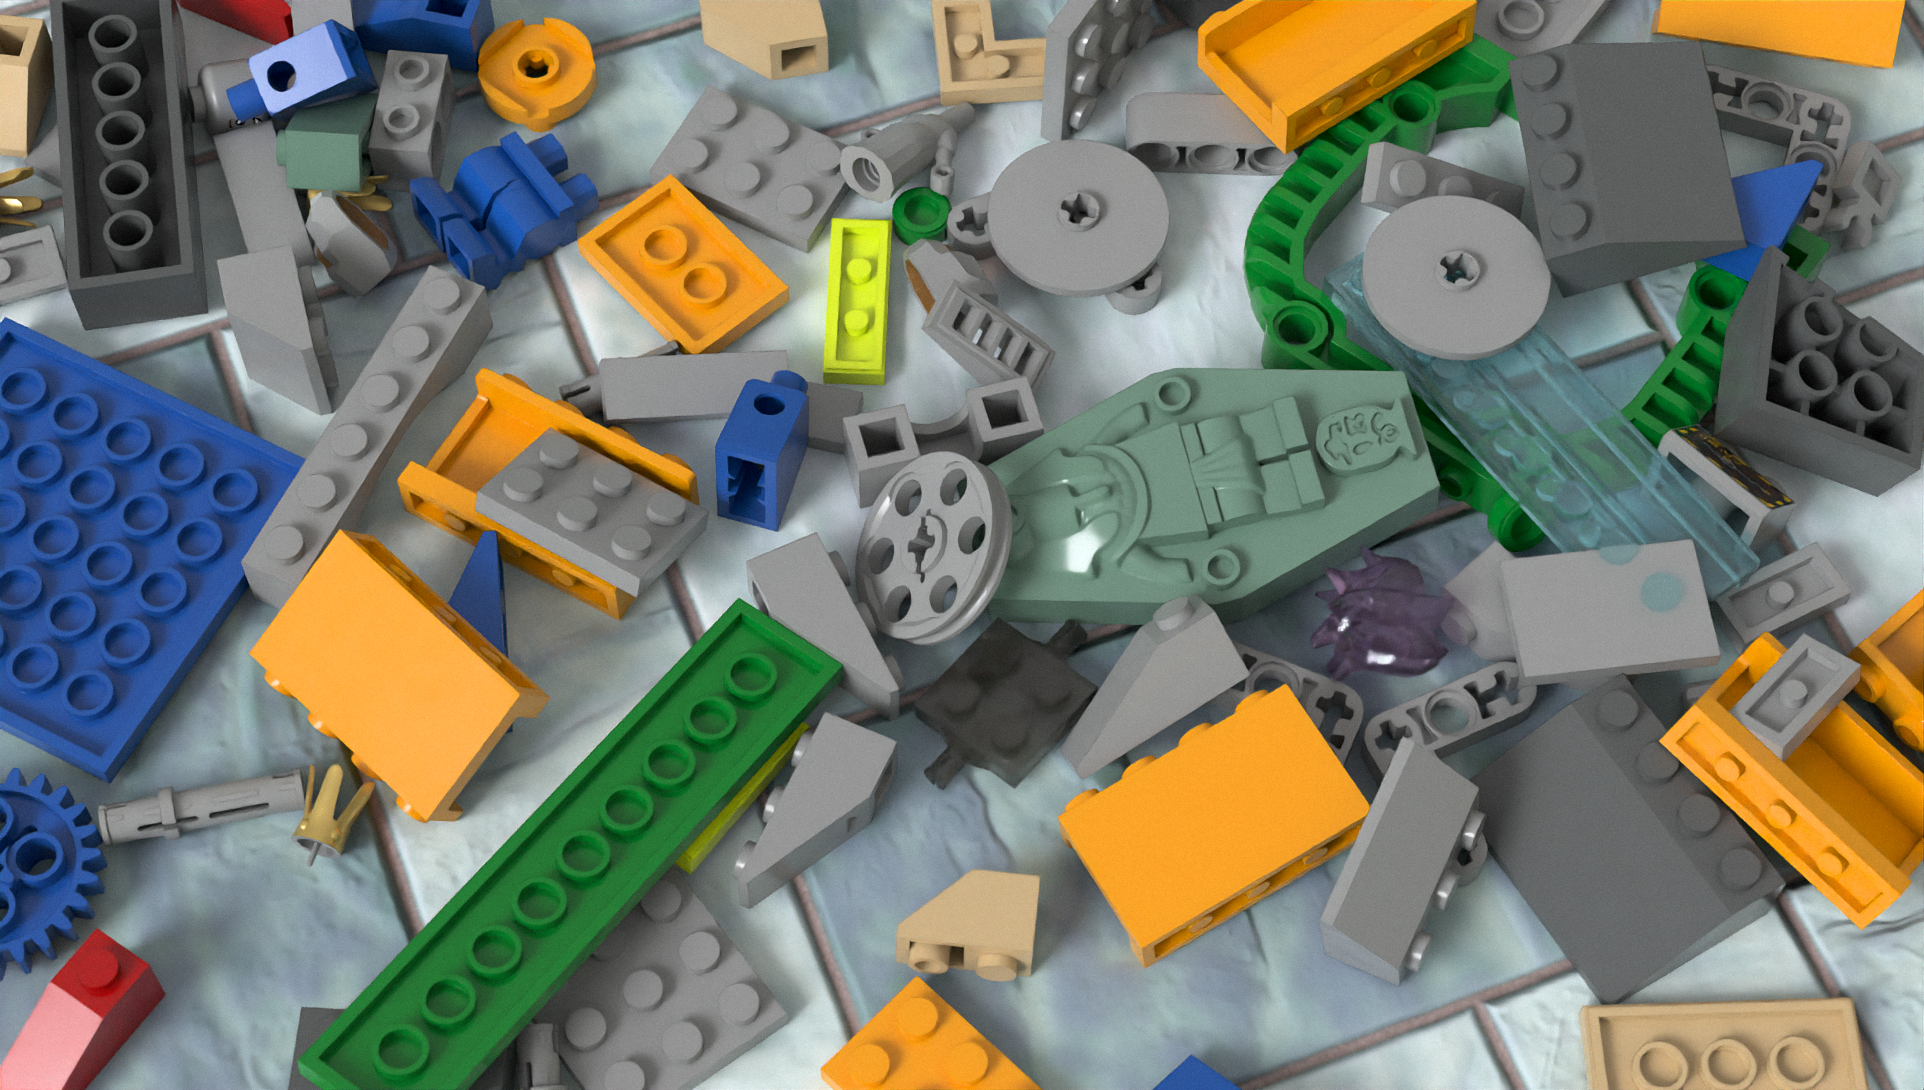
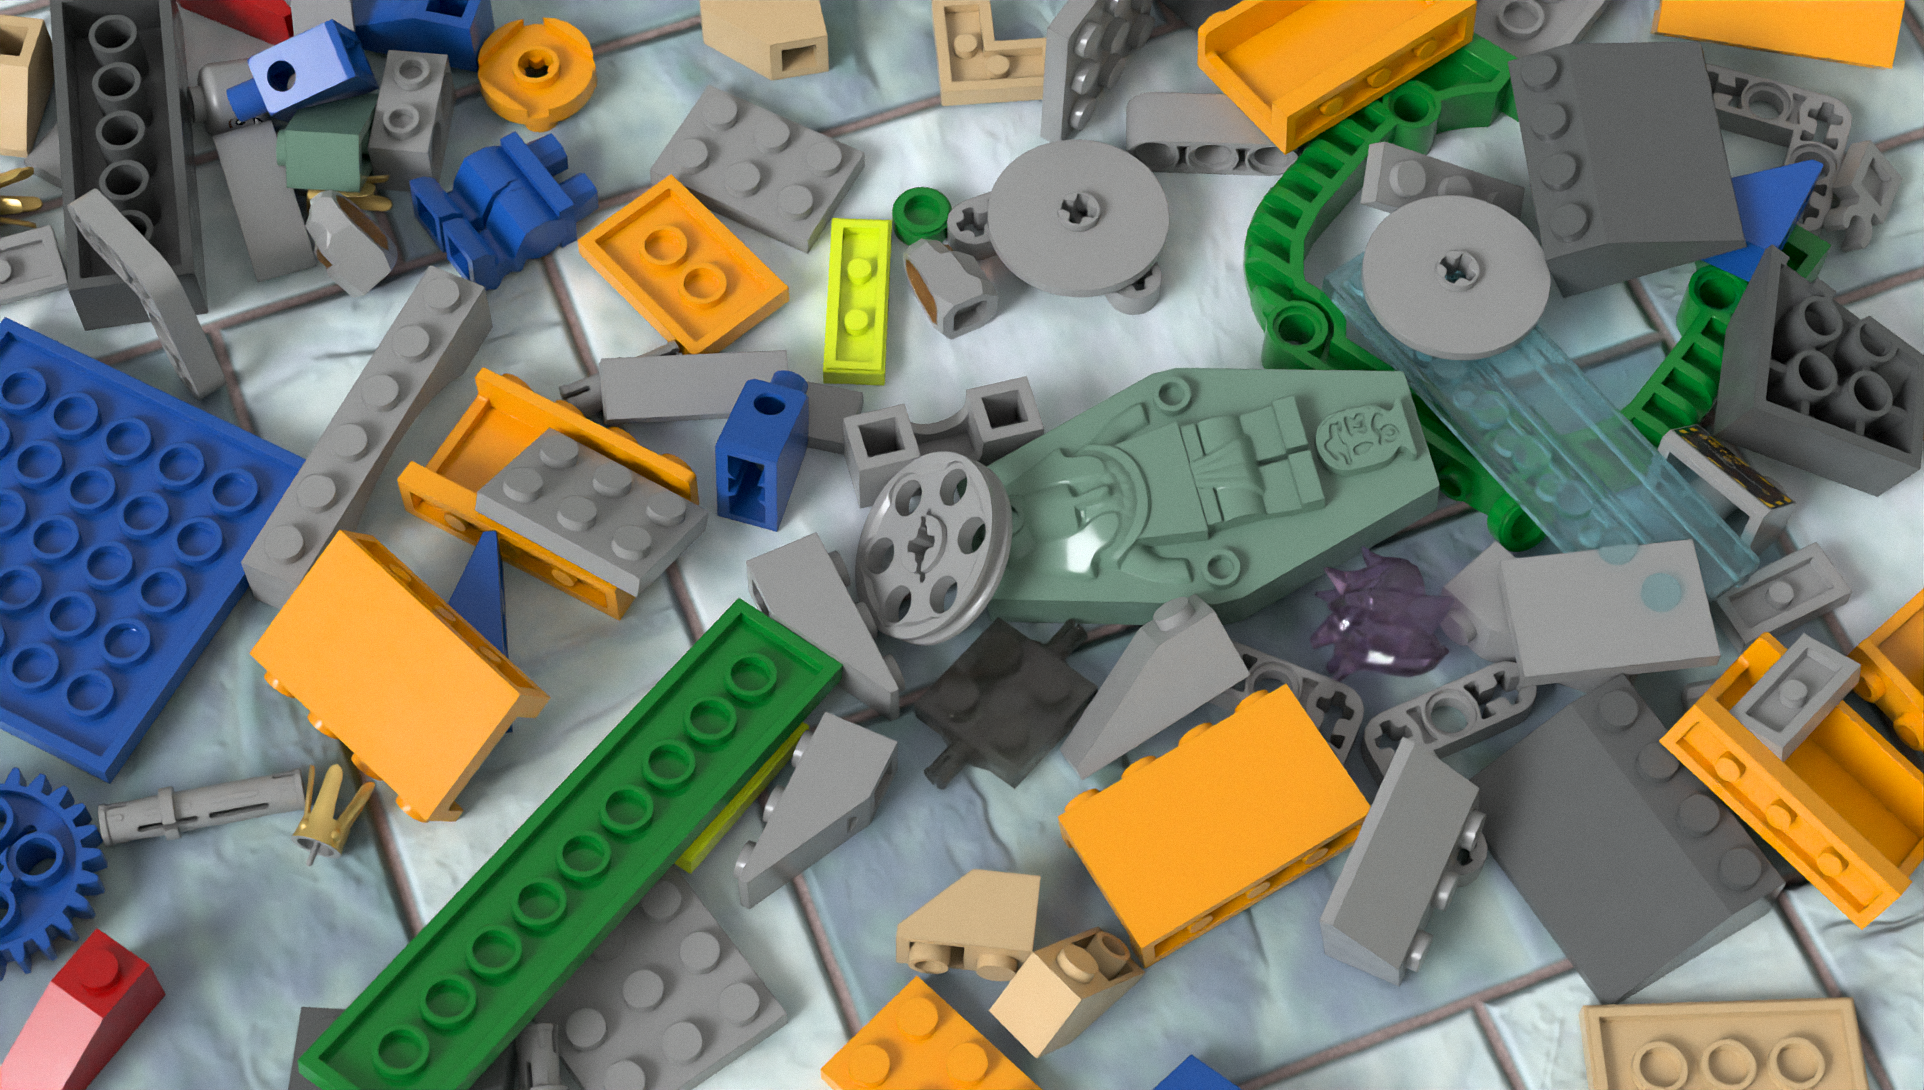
(157, 288): none -> light grey beam
(280, 325): light grey slope -> none
(904, 149): light grey piece -> none
(1021, 349): light grey slope -> none
(1065, 989): none -> tan slope

